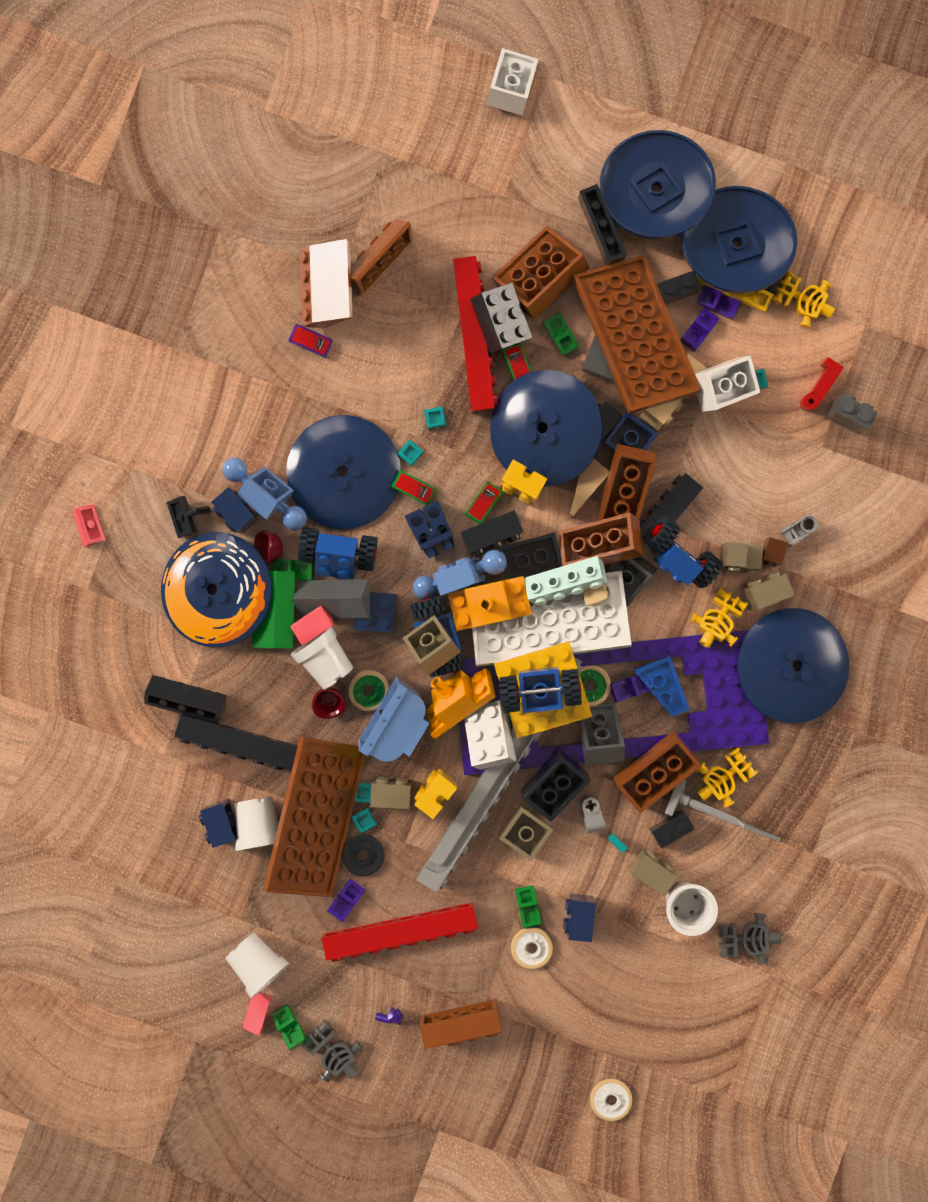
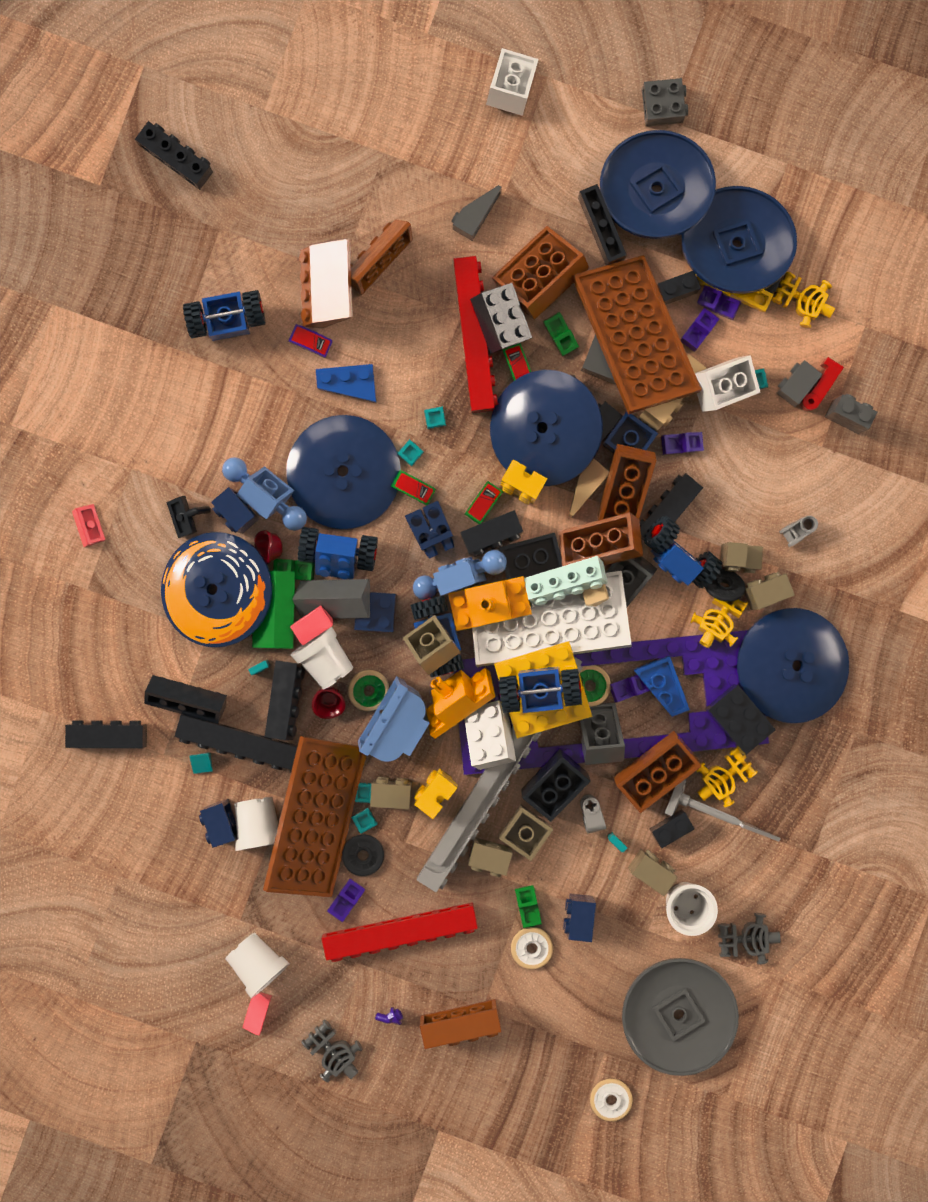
(106, 735): none -> black brick
(174, 155): none -> black brick
(201, 762): none -> teal slope
(225, 315): none -> brick
(259, 667): none -> teal tile
(284, 700): none -> black brick
(289, 1027): green slope -> none
(348, 380): none -> blue wing
(474, 214): none -> dark grey slope
(489, 857): none -> dark tan brick
(664, 102): none -> dark grey brick
(682, 443): none -> dark purple slope
(686, 1043): none -> dark grey dish
(728, 594): none -> black wheel
(740, 719): none -> black brick
(774, 552): reddish brown brick -> none
(799, 383): none -> dark grey brick

